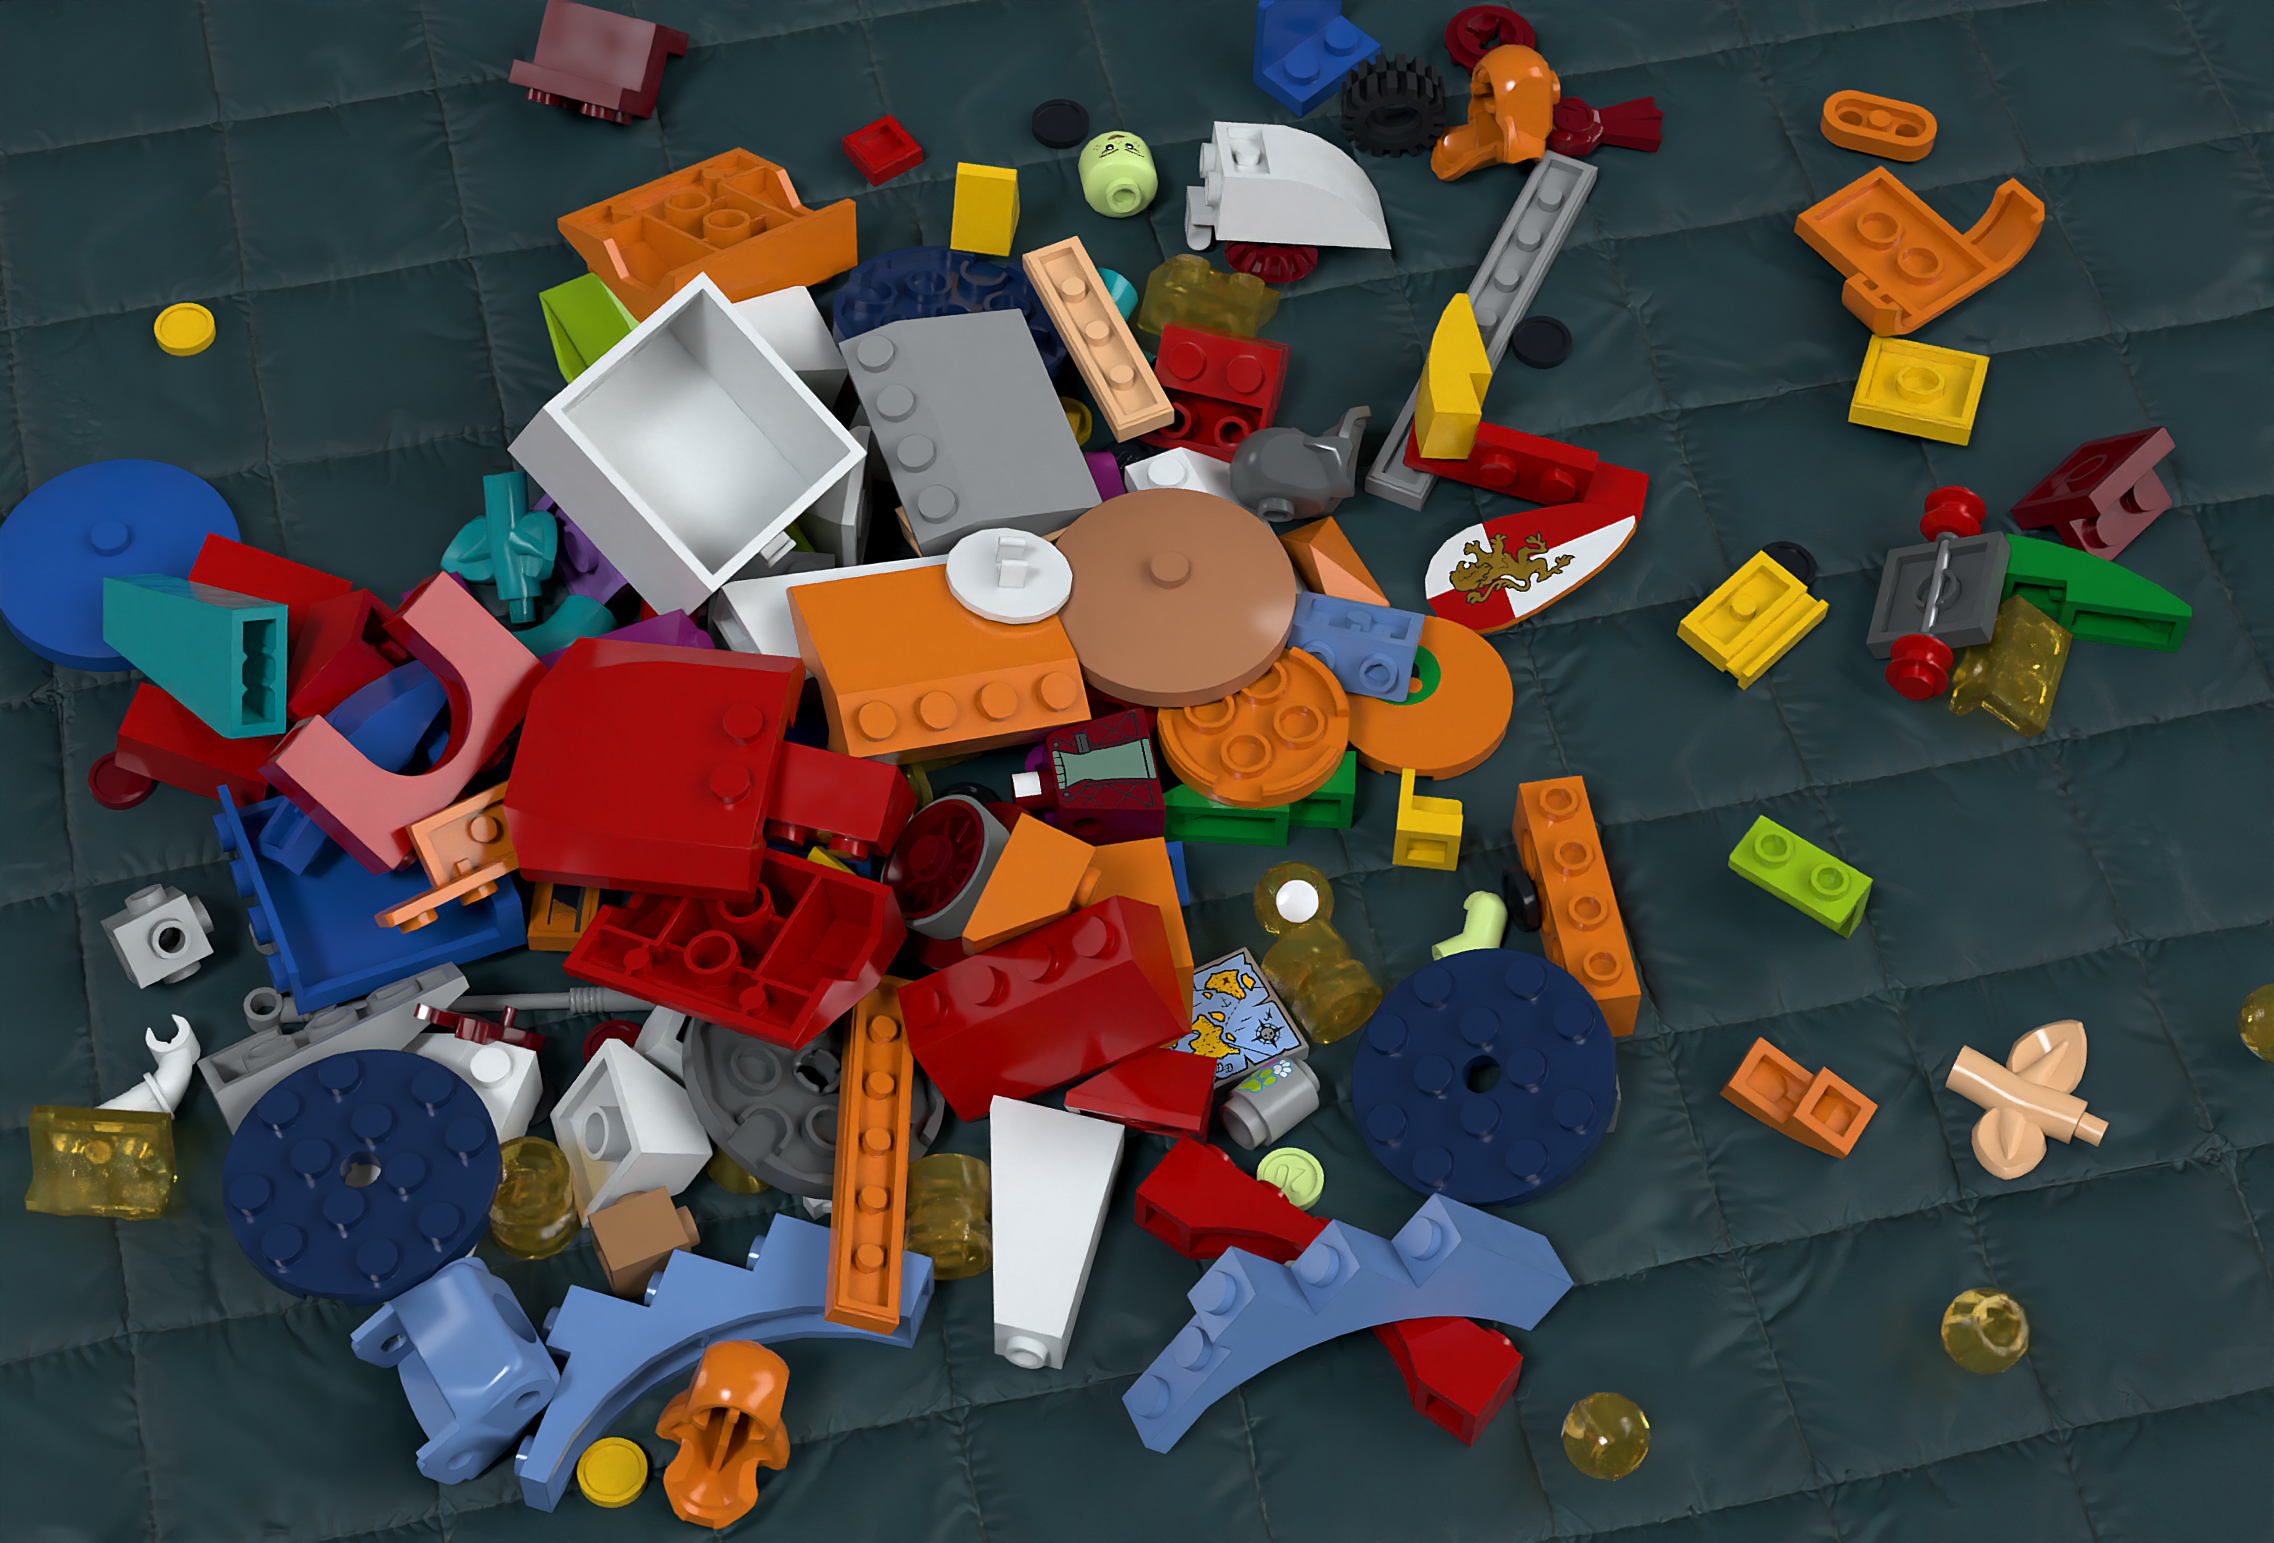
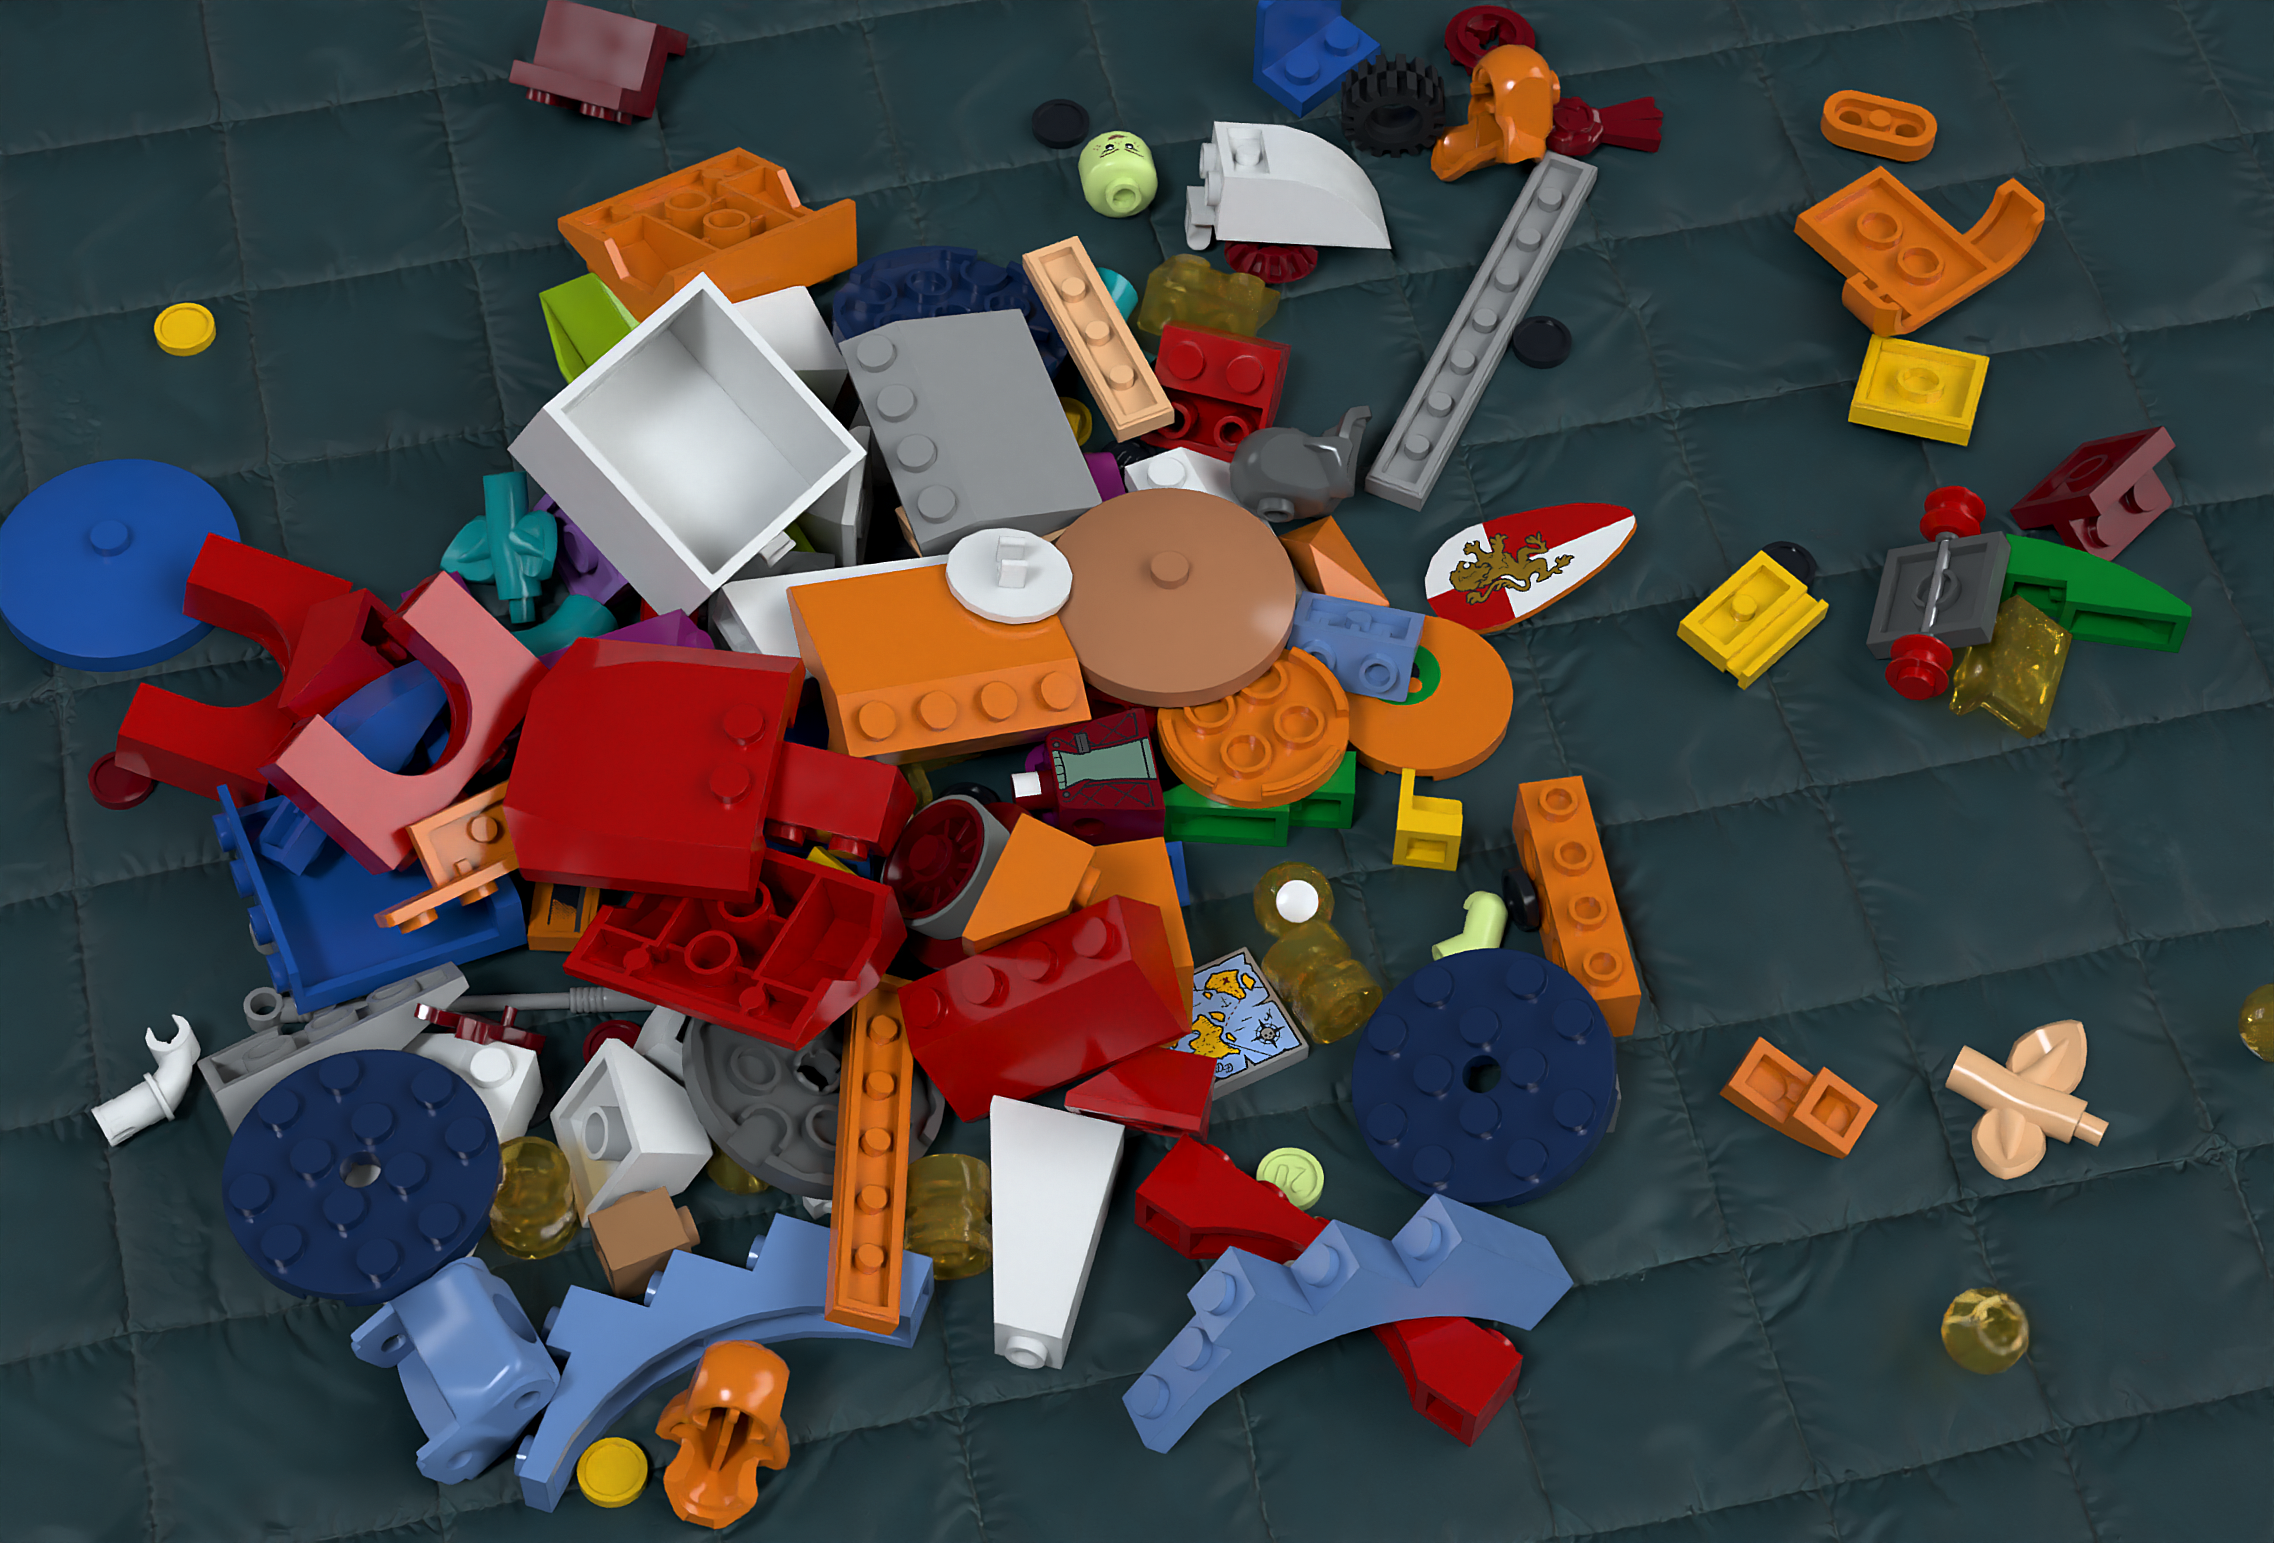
(100, 1162): clear yellow bracket -> none
(137, 932): light grey brick -> none
(204, 647): teal slope -> none
(882, 150): red tile -> none
(985, 209): yellow slope -> none
(1270, 1102): light grey brick -> none
(1452, 385): yellow slope -> none
(1536, 469): red bracket -> none
(1605, 1436): clear yellow piece -> none
(1802, 875): lime bracket -> none

